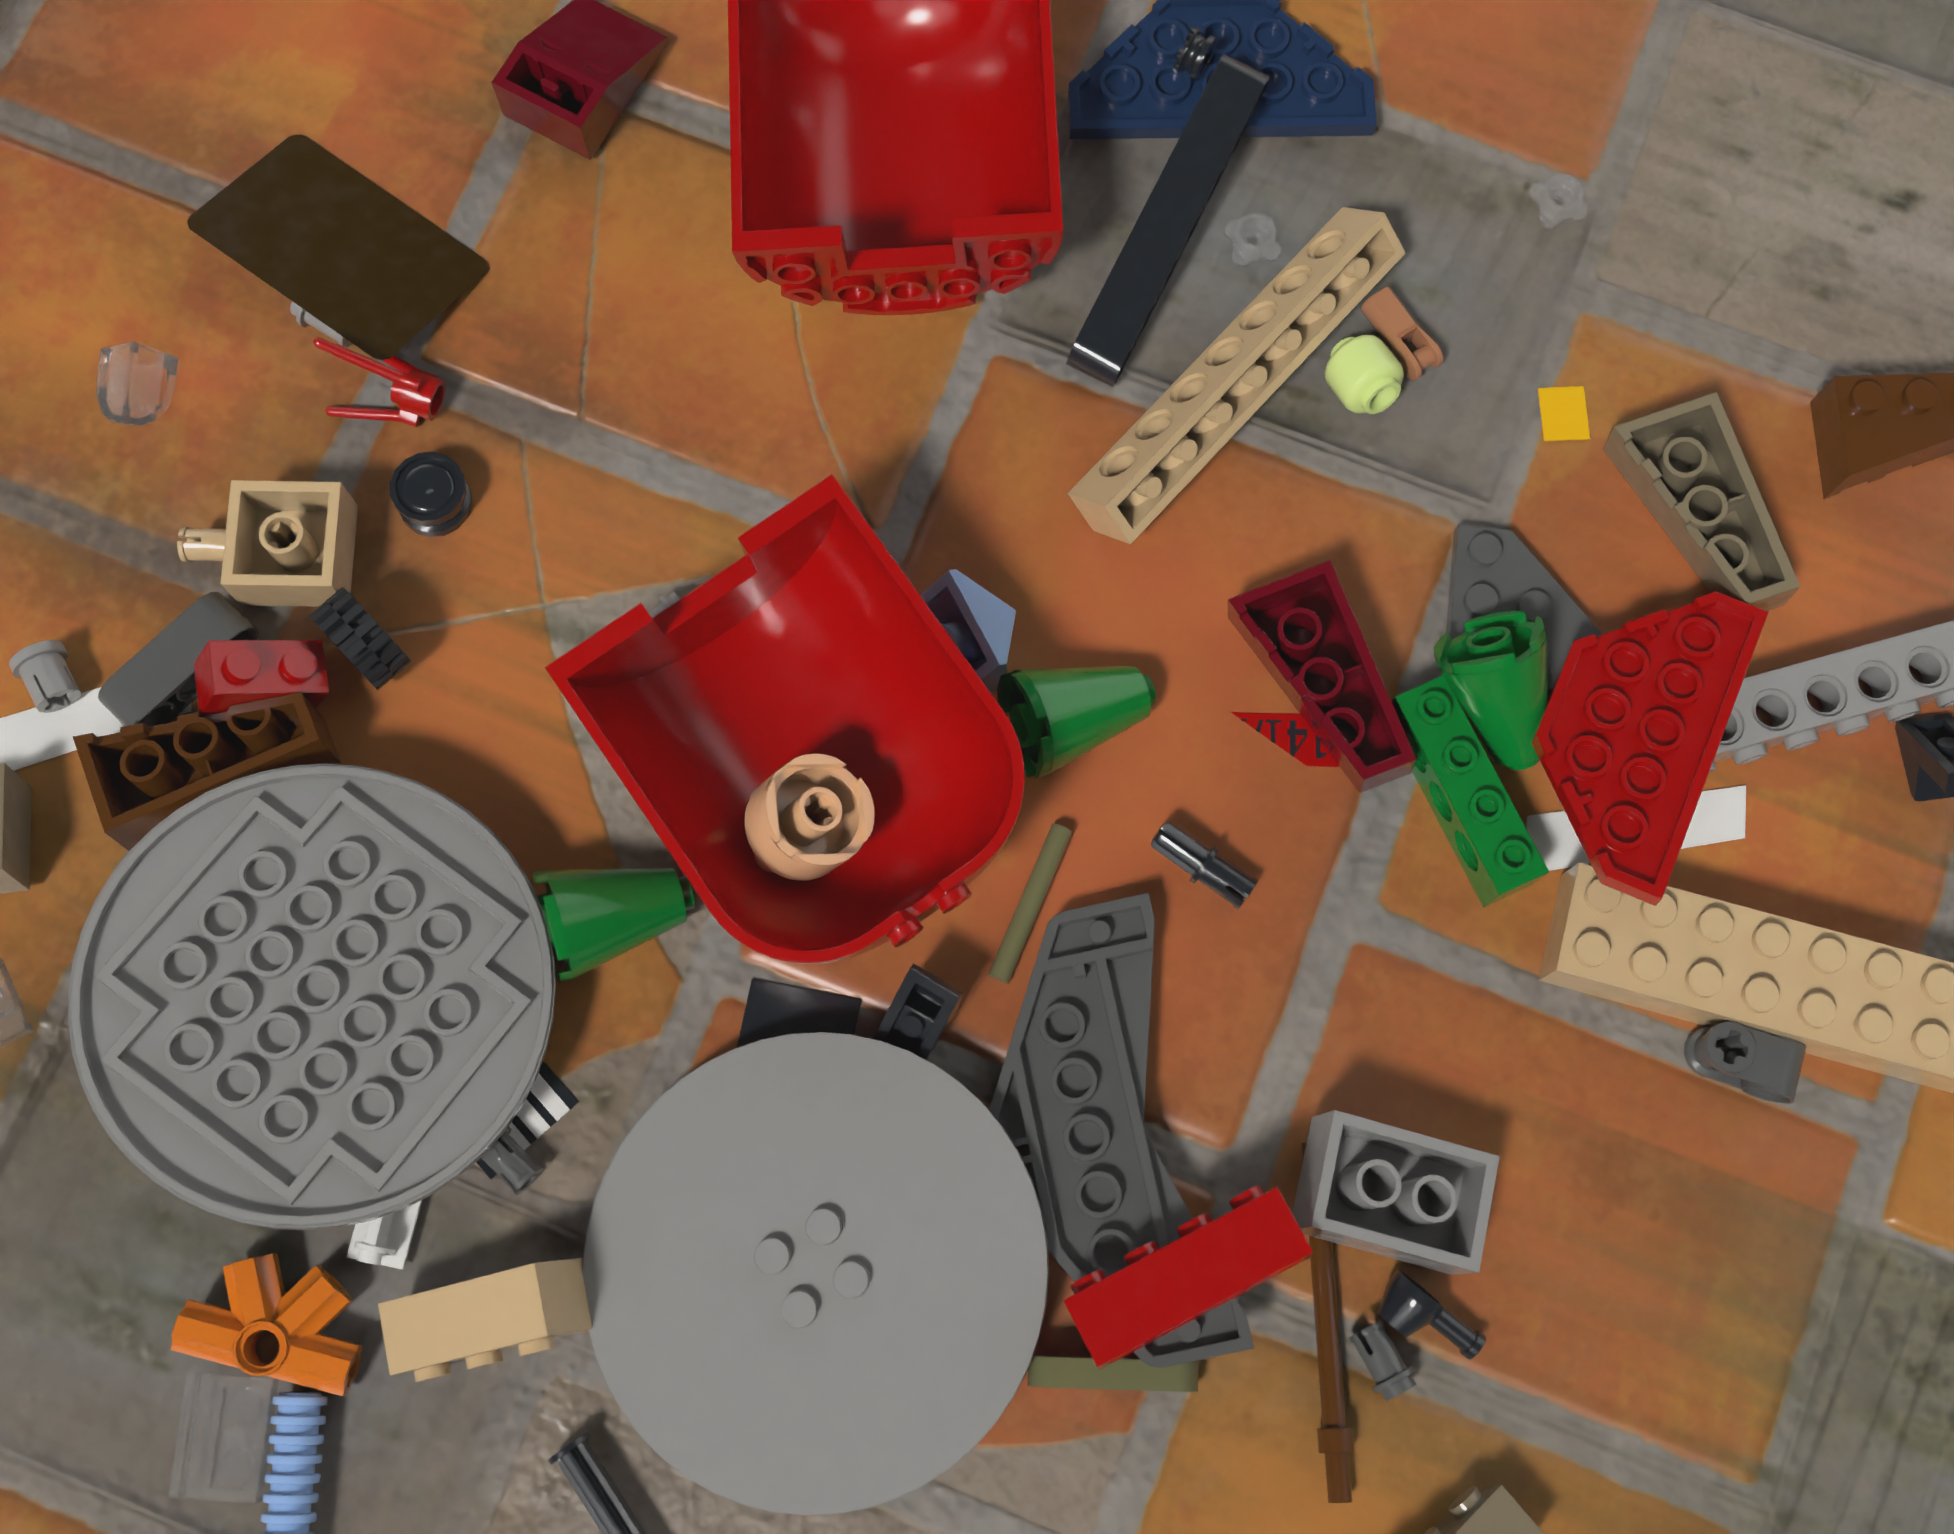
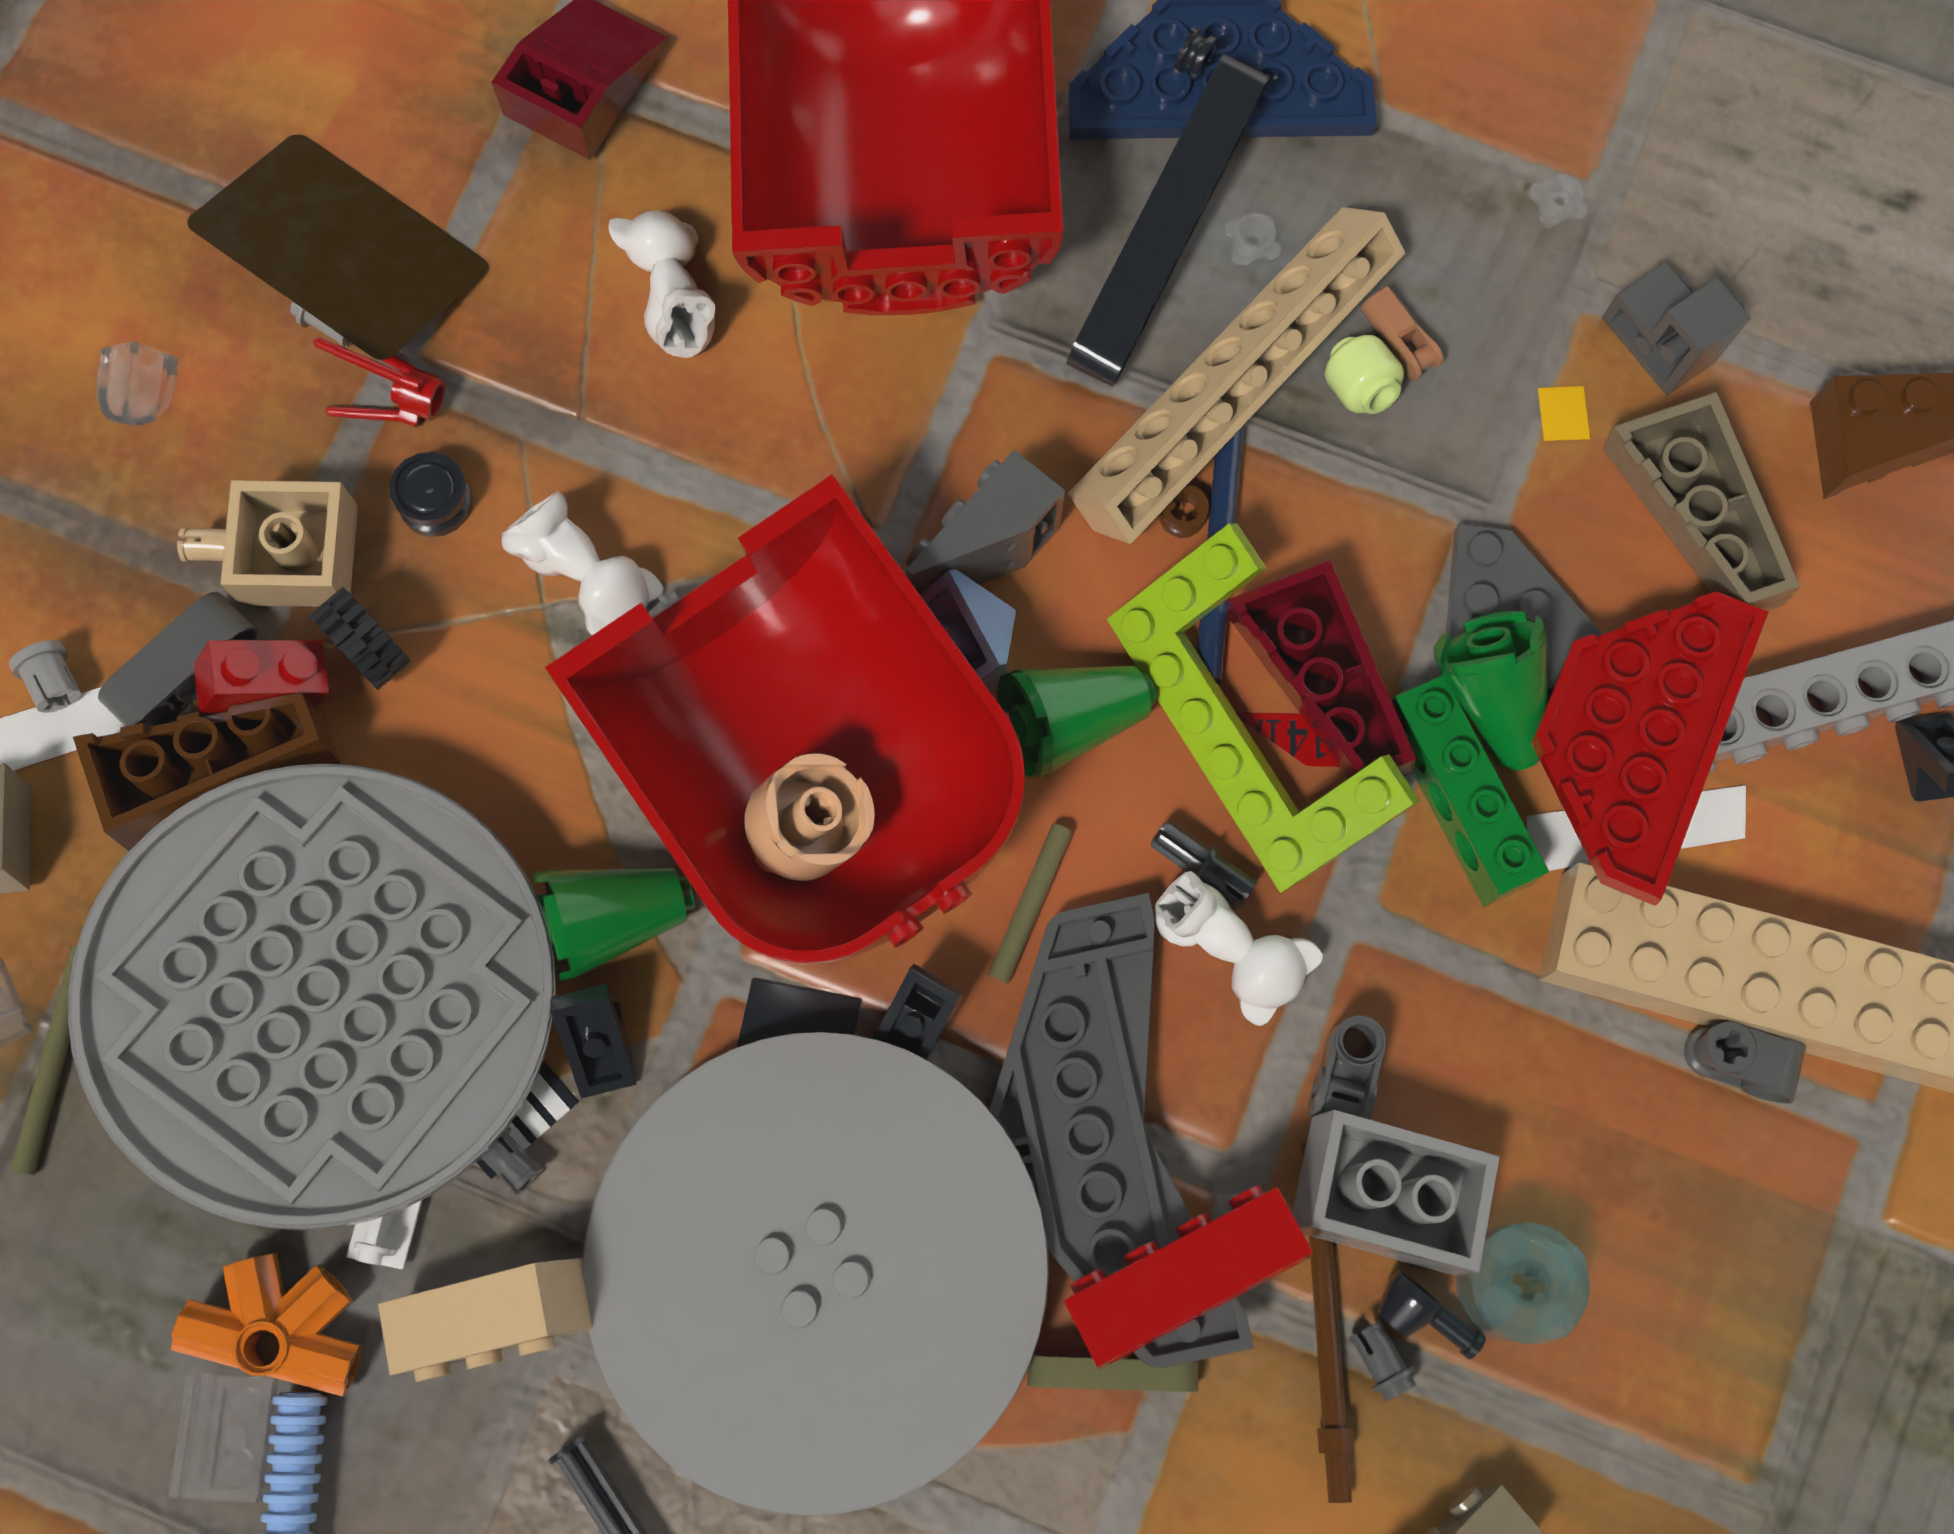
(46, 1082): none -> olive bar
(559, 547): none -> white animal
(594, 1040): none -> black slope
(676, 312): none -> white animal
(993, 530): none -> dark grey slope
(1185, 528): none -> reddish brown bush
(1222, 512): none -> dark blue piece
(1265, 970): none -> white animal
(1284, 840): none -> lime plate
(1347, 1075): none -> dark grey piece
(1556, 1280): none -> clear light blue brick
(1672, 328): none -> dark grey brick

